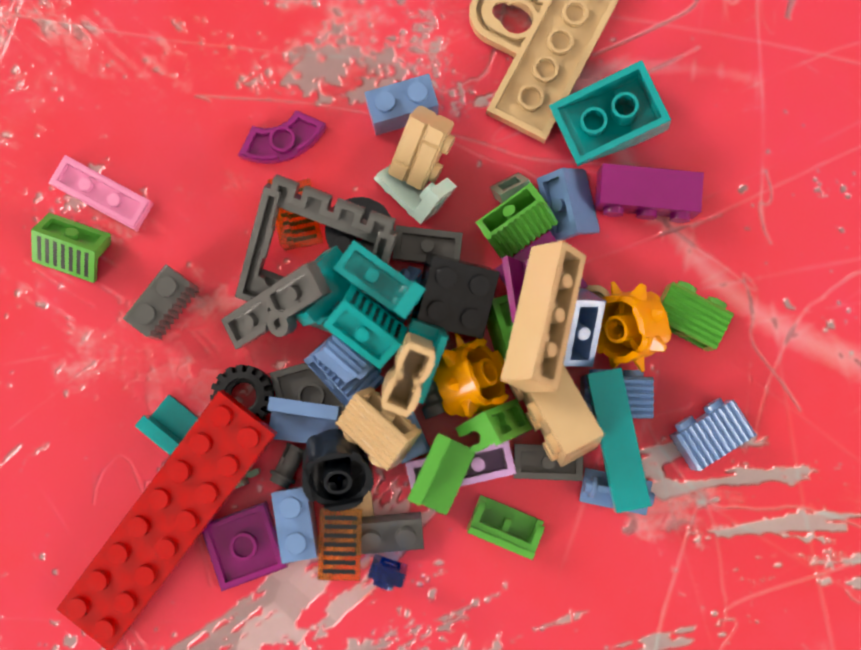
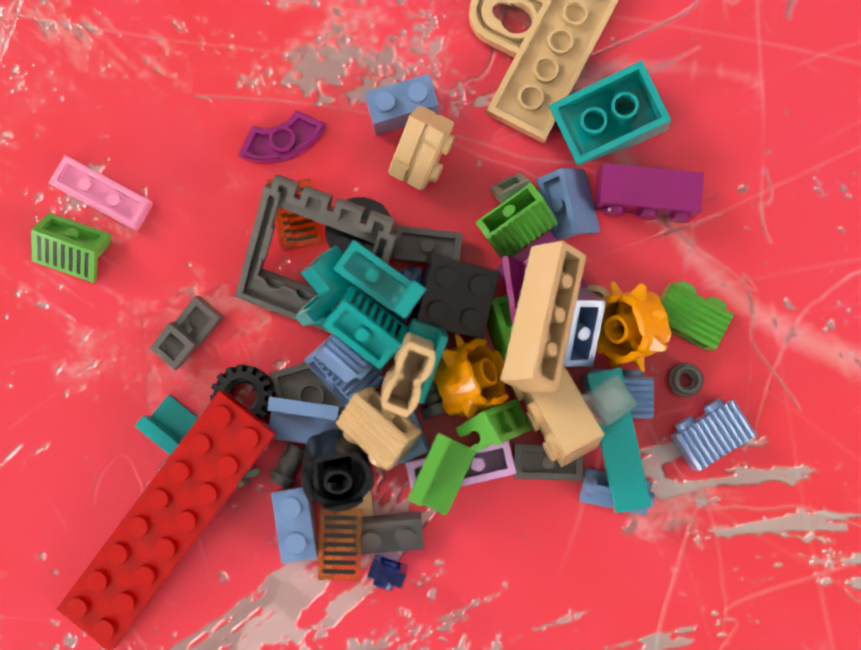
(161, 303): dark grey brick -> none
(187, 333): none -> dark grey slope
(243, 546): magenta tile -> none
(277, 306): dark grey hinge -> none
(416, 202): light aqua bracket -> none
(506, 527): bright green hinge -> none
(609, 400): none -> clear brick
(694, 375): none -> dark grey plate

